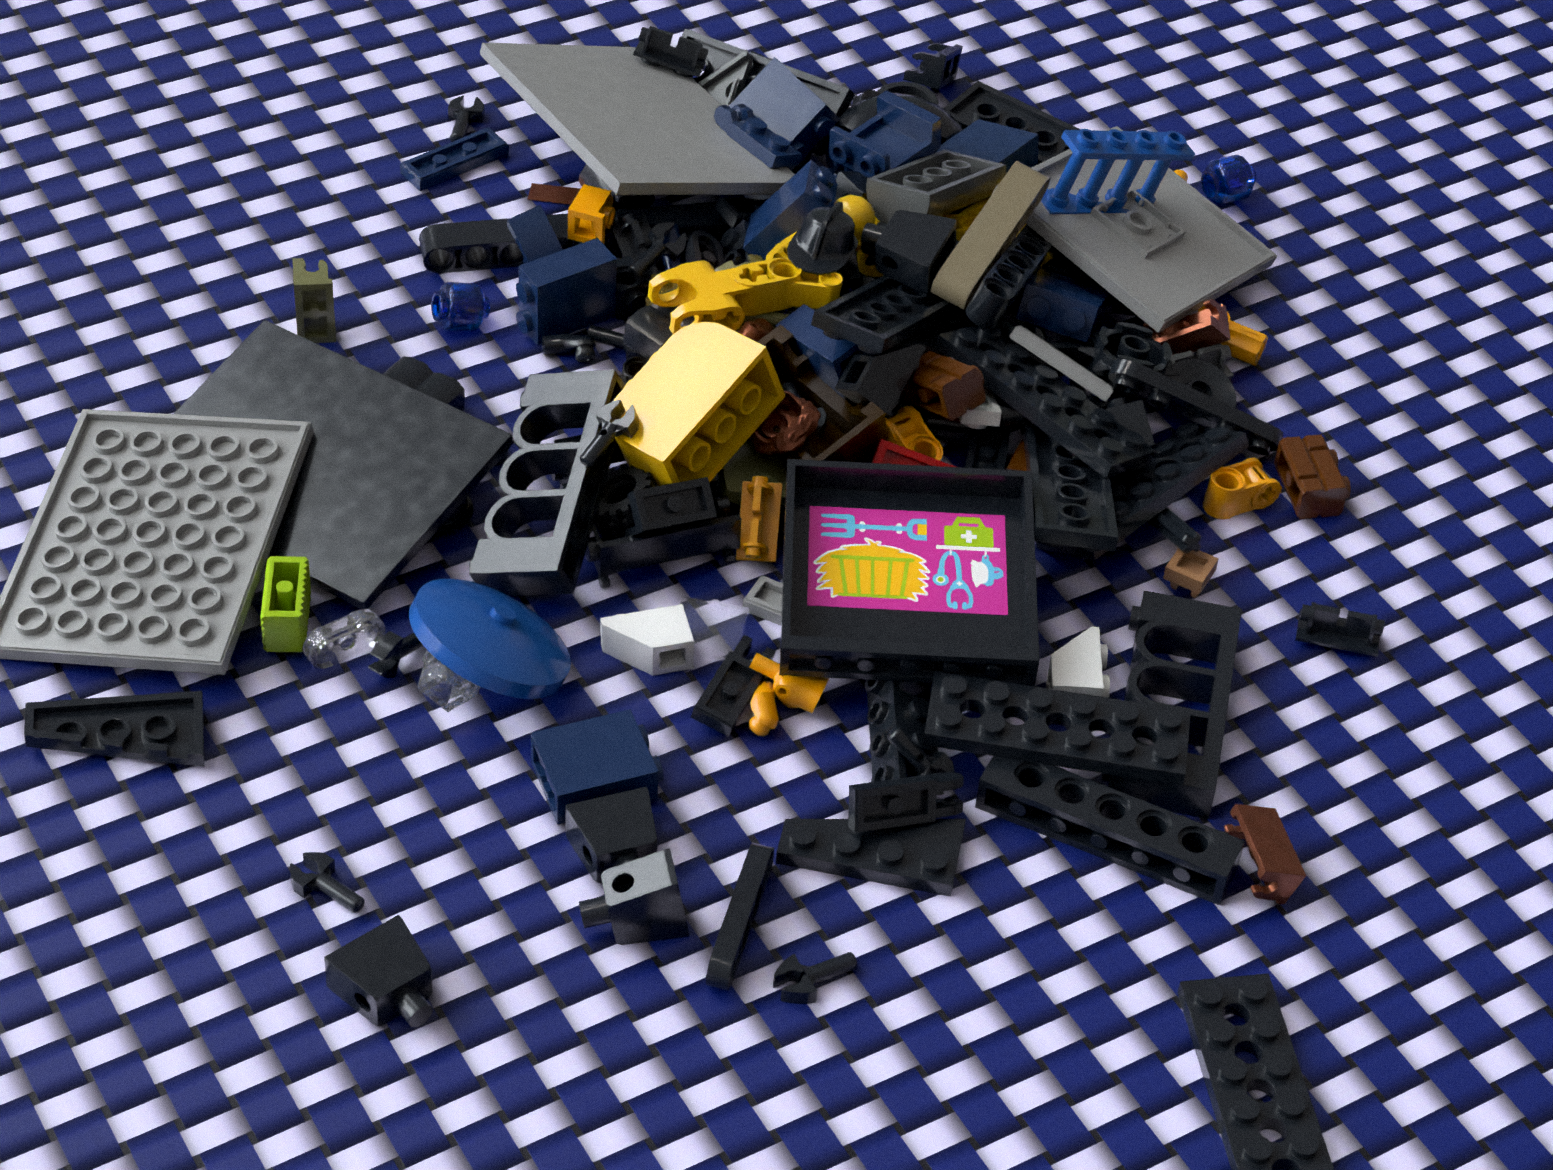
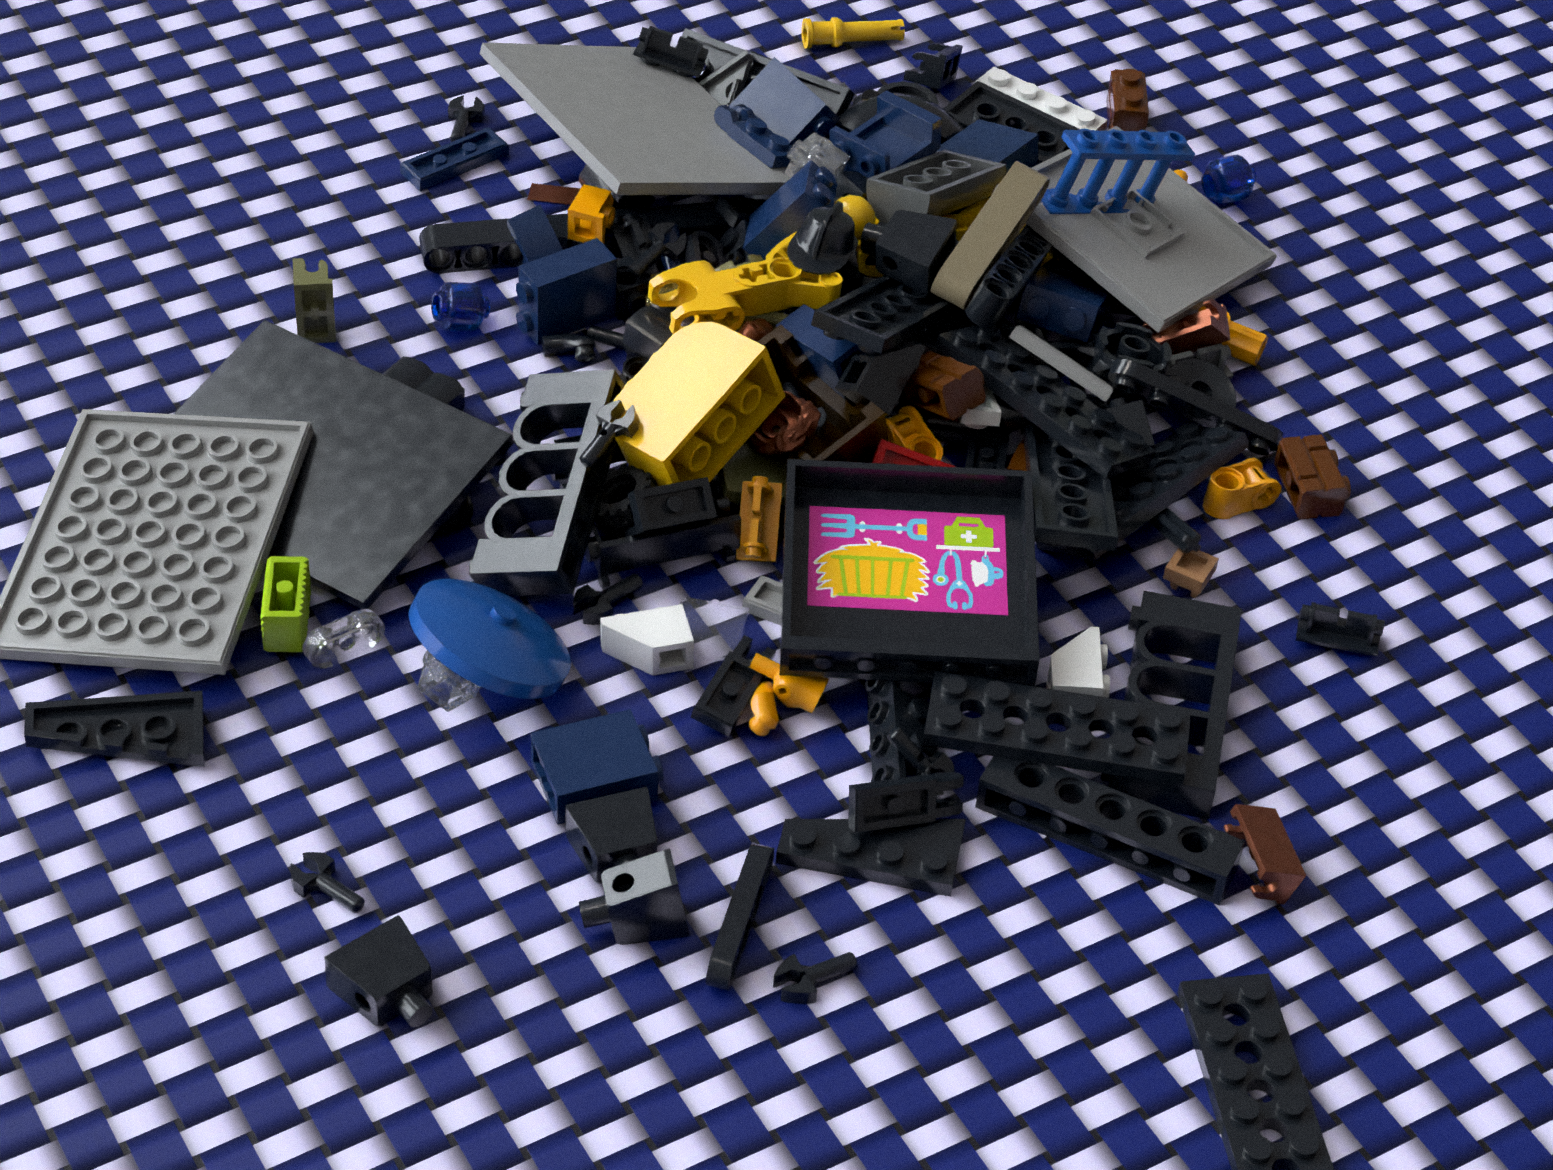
(390, 651): black bar -> none
(601, 601): none -> black bar
(819, 151): none -> clear brick
(837, 32): none -> yellow pin
(1043, 100): none -> white plate
(1127, 100): none -> reddish brown brick

